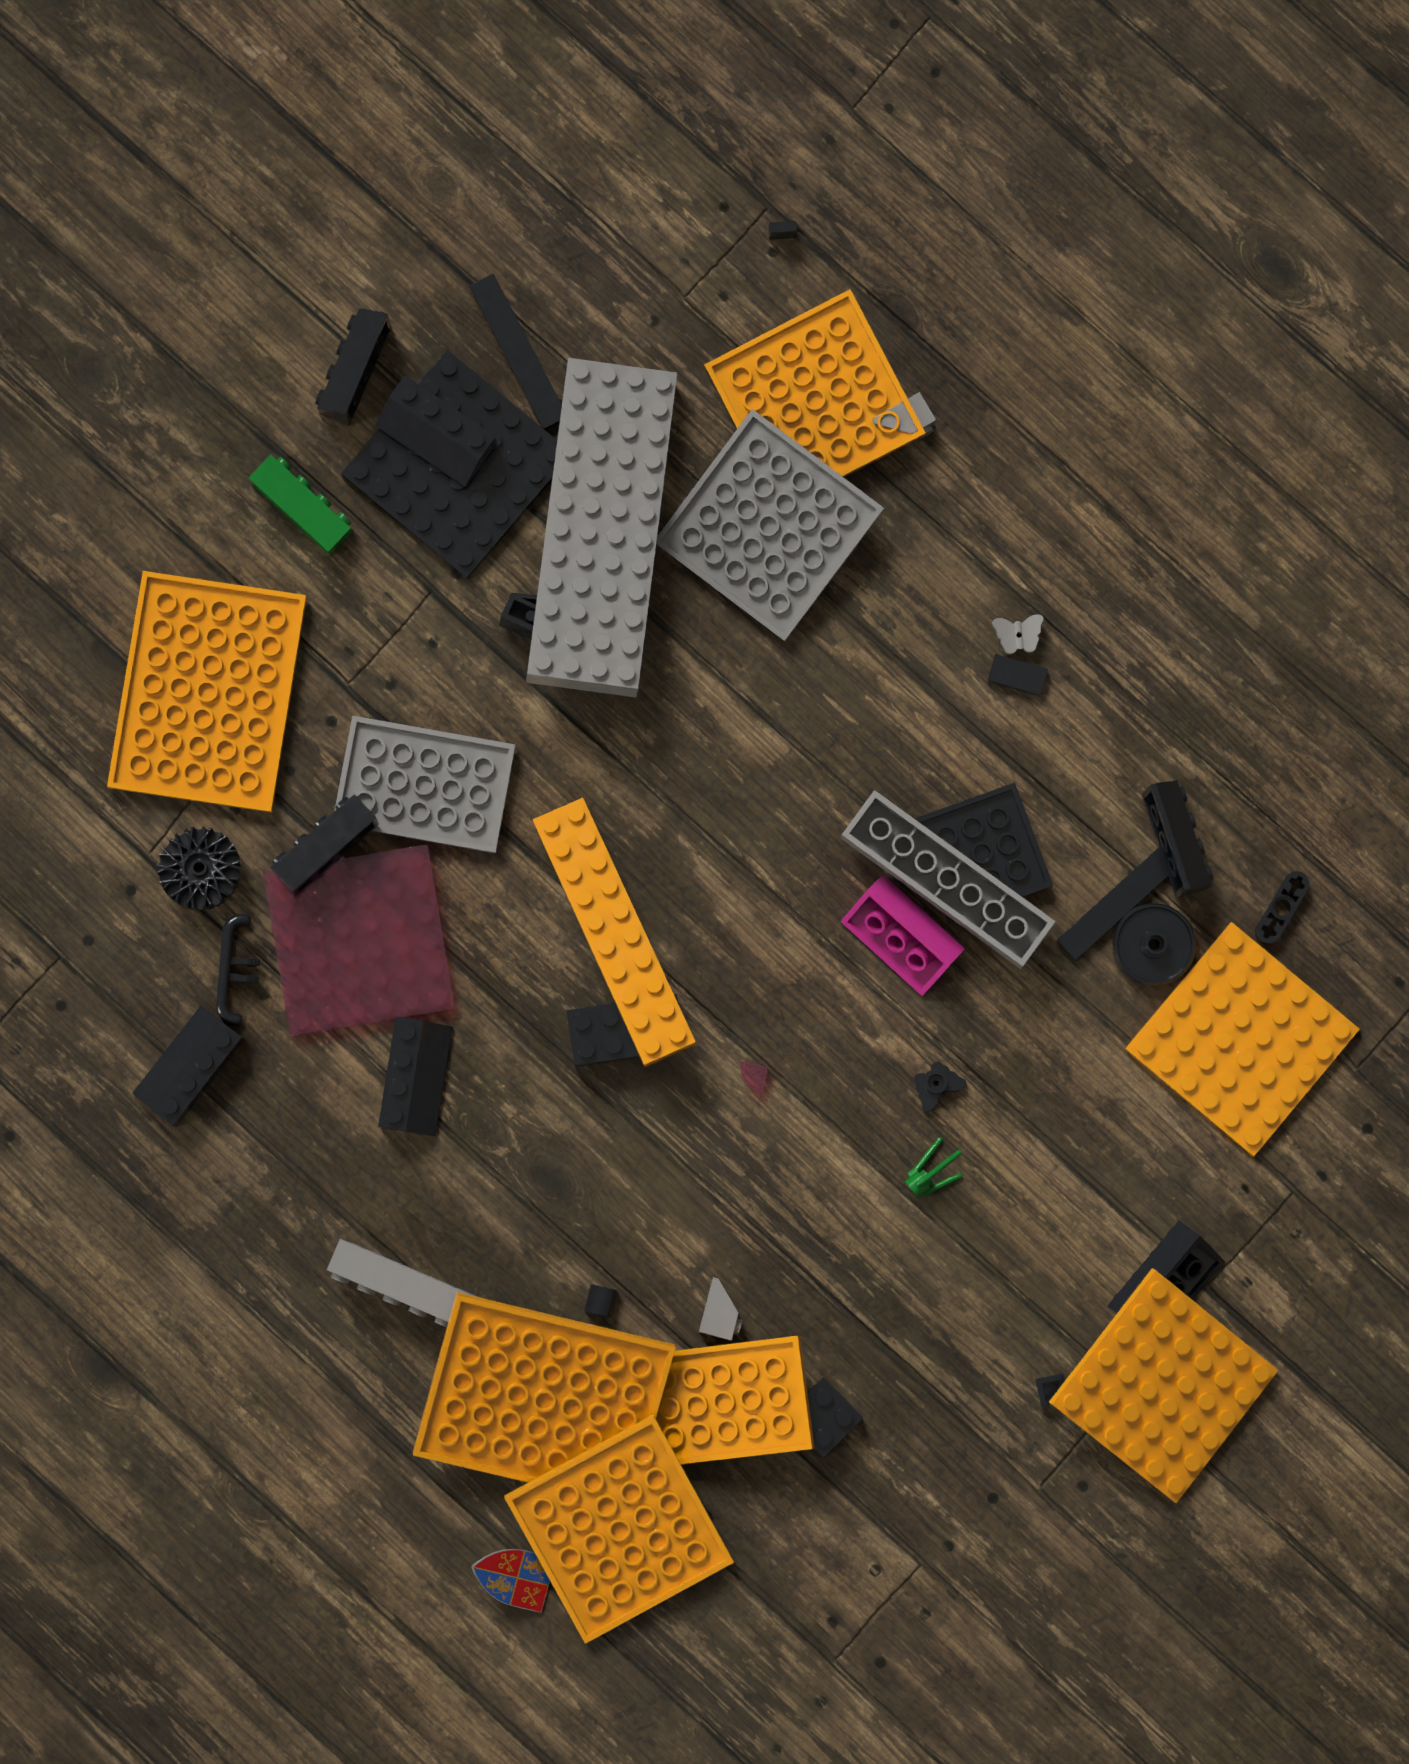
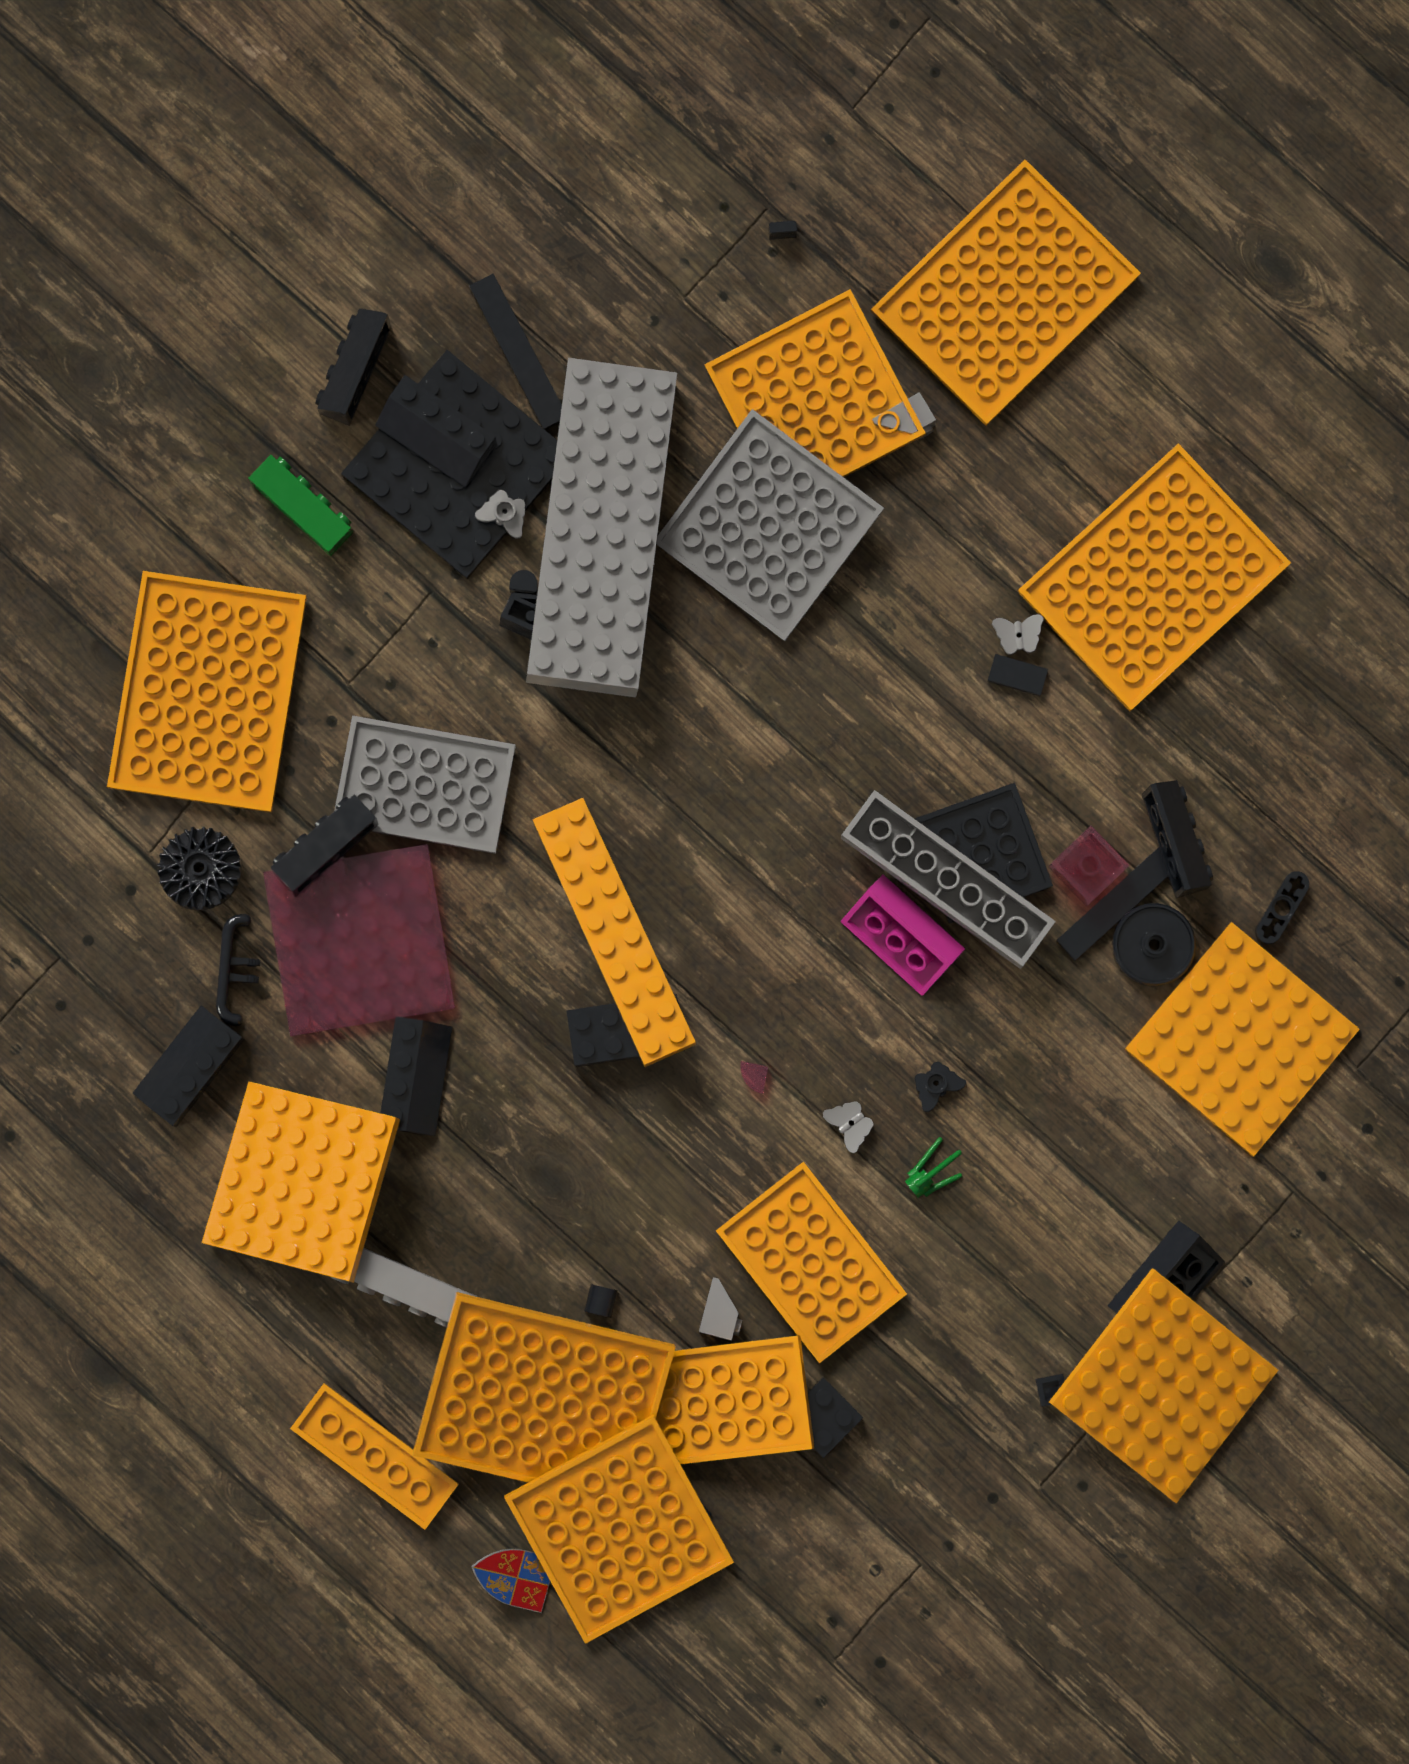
(301, 1181): none -> light orange plate
(374, 1456): none -> light orange plate
(511, 520): none -> light grey animal
(524, 583): none -> black brick
(811, 1262): none -> light orange plate
(853, 1134): none -> light grey animal
(1005, 292): none -> light orange plate
(1088, 865): none -> clear pink brick
(1154, 577): none -> light orange plate

